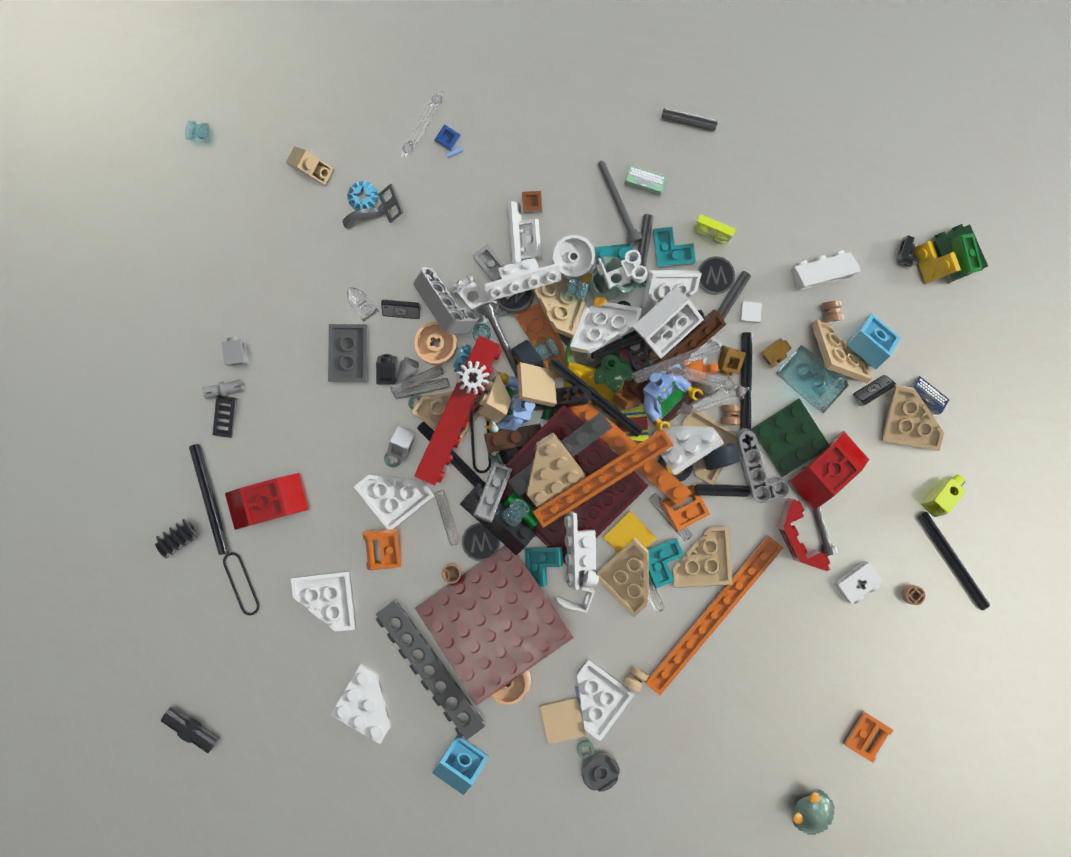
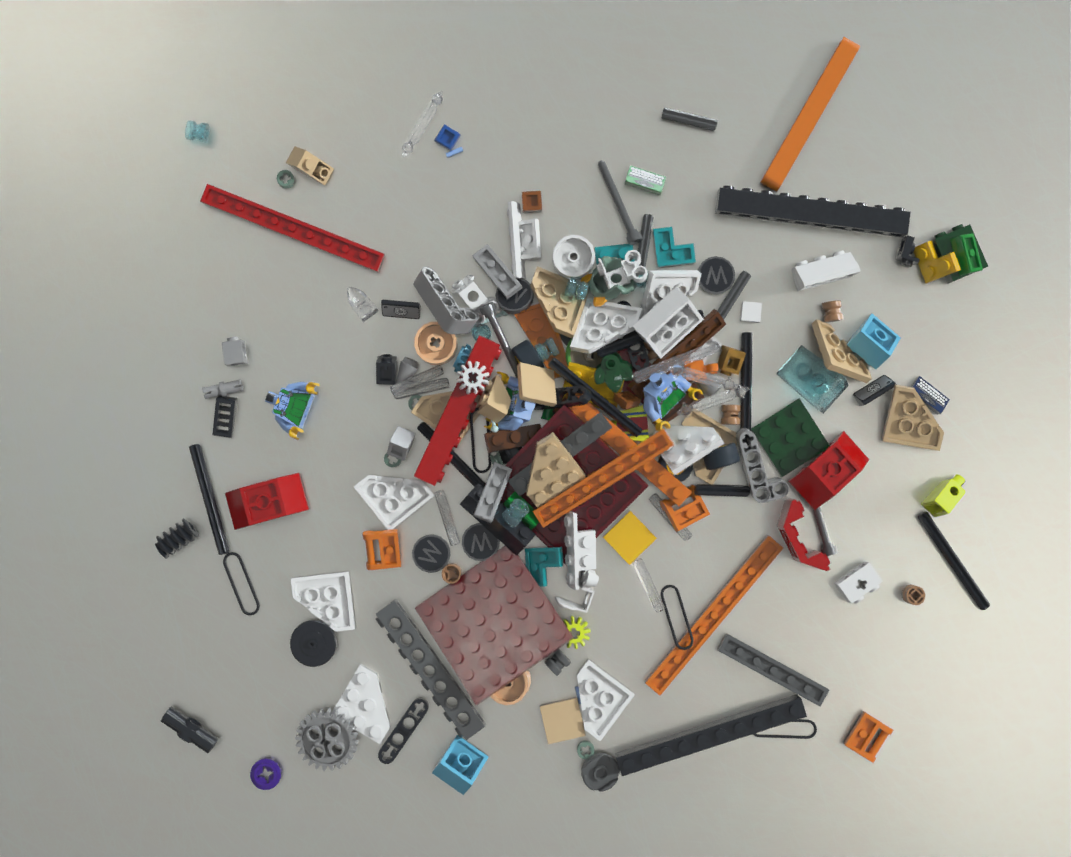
(261, 781): none -> dark purple gear
(280, 175): none -> sand green bush
(292, 228): none -> red plate
(292, 406): none -> torso
(309, 741): none -> light grey gear
(313, 643): none -> black wheel
(348, 353): dark grey plate -> none
(367, 203): medium azure gear -> none
(383, 209): dark grey piece -> none
(403, 730): none -> black beam
(431, 553): none -> black tile
(520, 278): white bracket -> none
(557, 662): none -> dark grey wheel
(579, 627): none -> neon yellow gear
(628, 576): tan plate -> none
(634, 683): tan wheel -> none
(658, 560): teal plate -> none
(684, 614): none -> black piece
(706, 562): tan plate -> none
(710, 735): none -> black brick
(720, 231): neon yellow plate -> none
(773, 670): none -> dark grey plate
(776, 352): pearl gold brick -> none
(791, 736): none -> black piece
(810, 114): none -> orange beam
(812, 212): none -> black brick
(814, 813): sand green hair -> none

